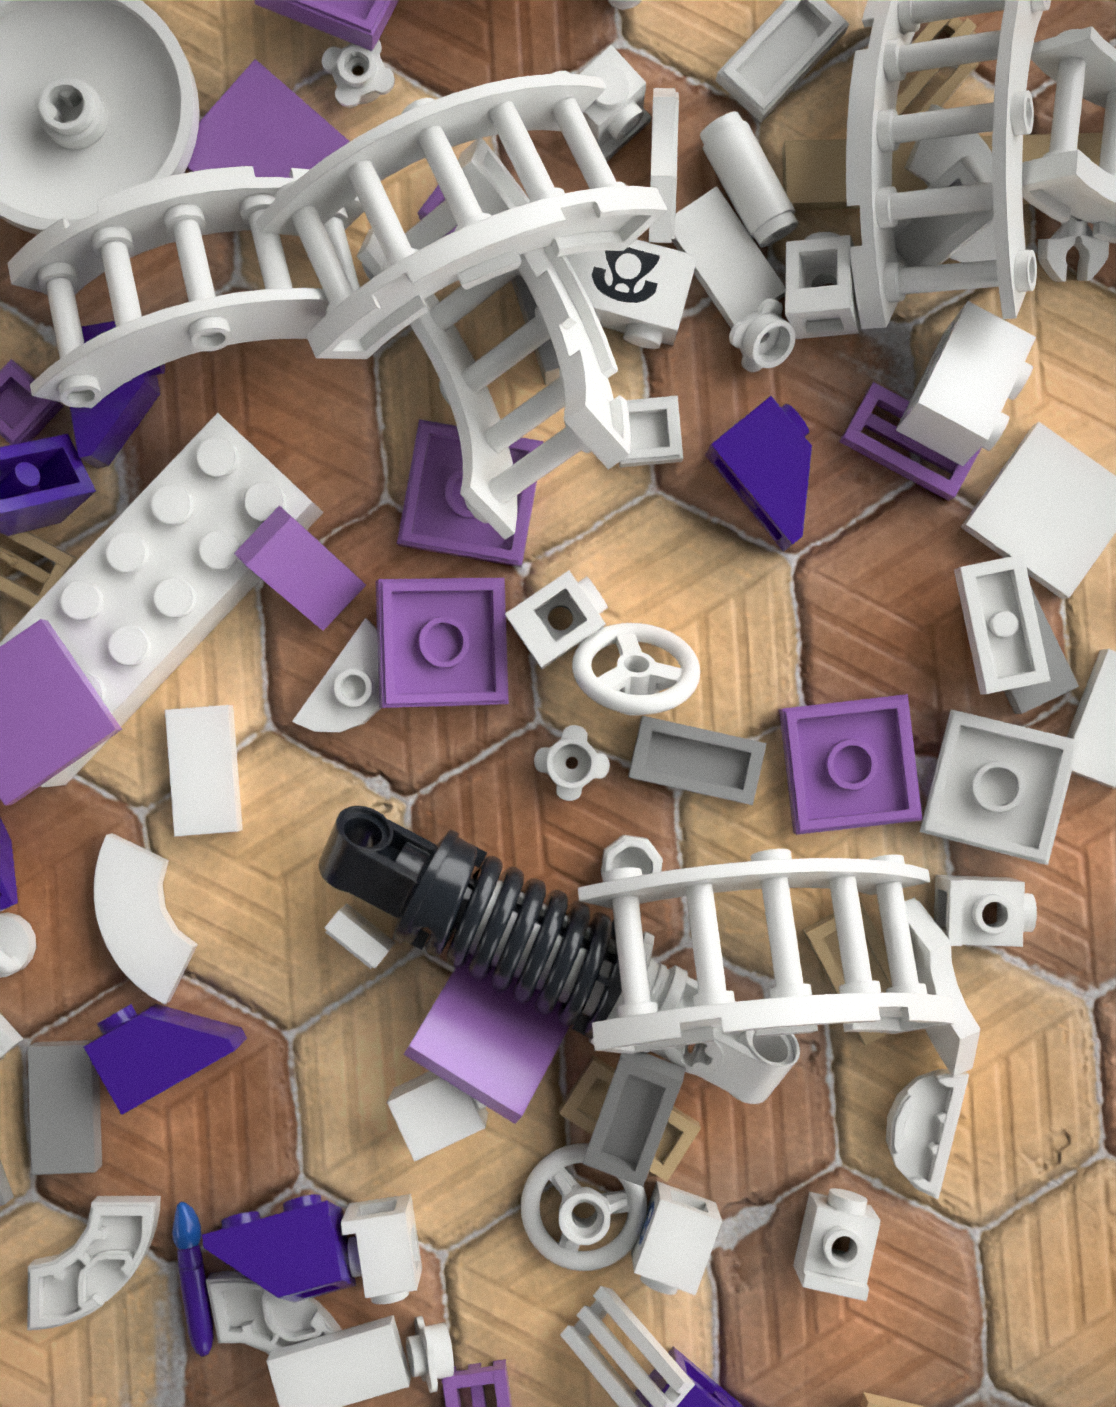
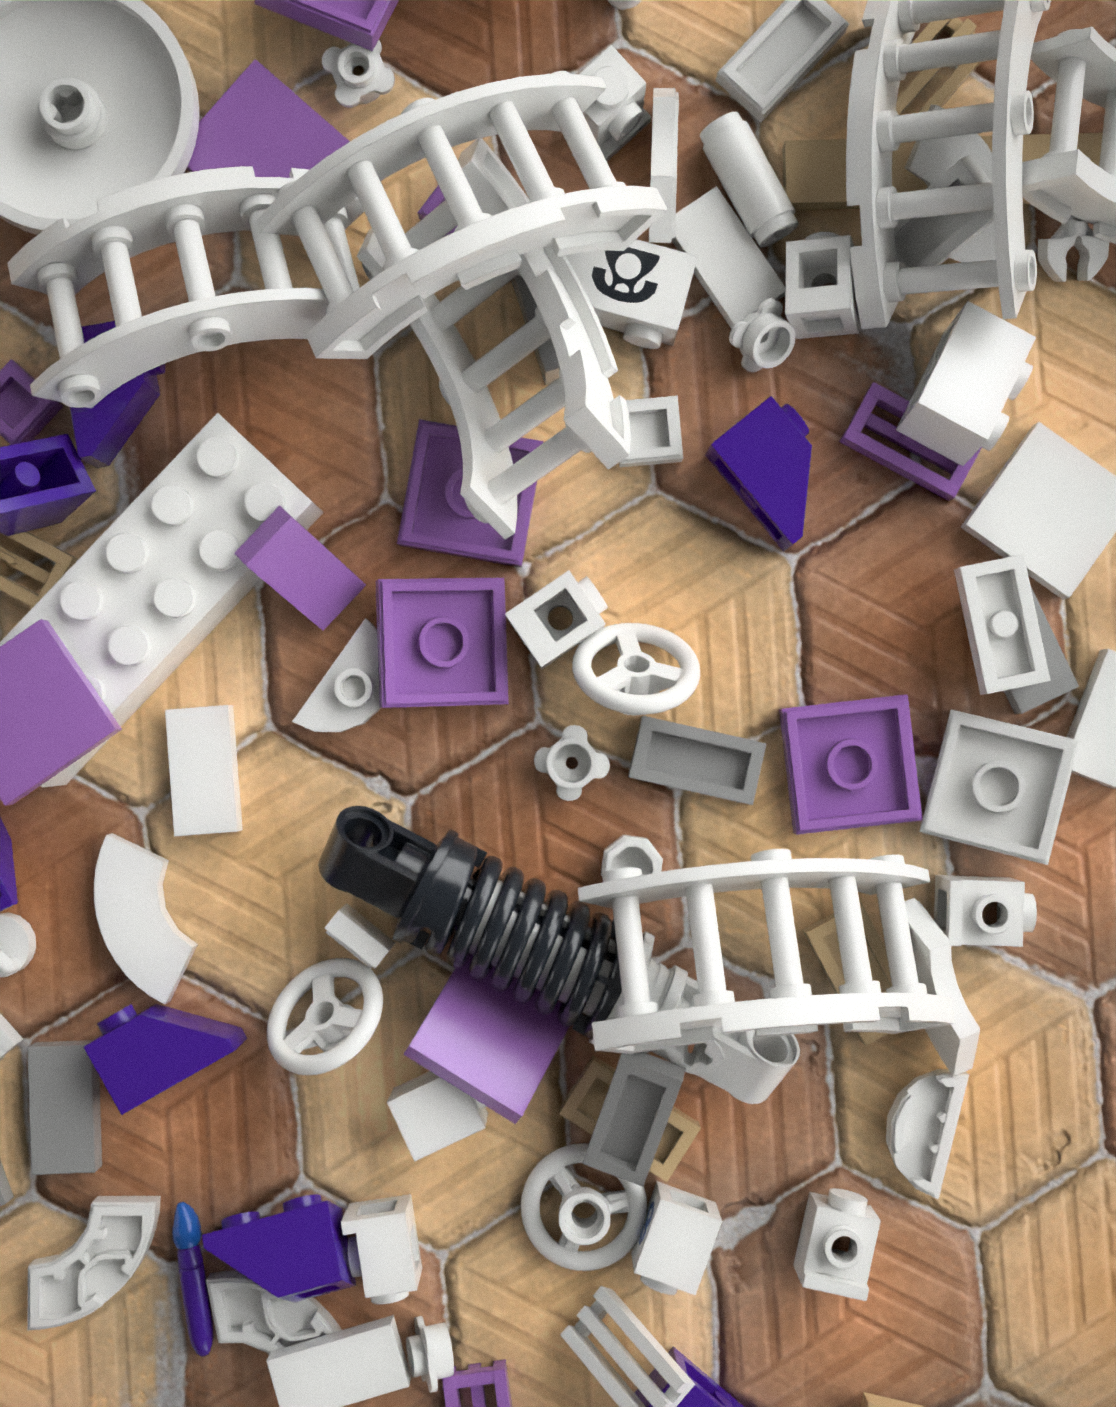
(328, 1022): none -> white piece

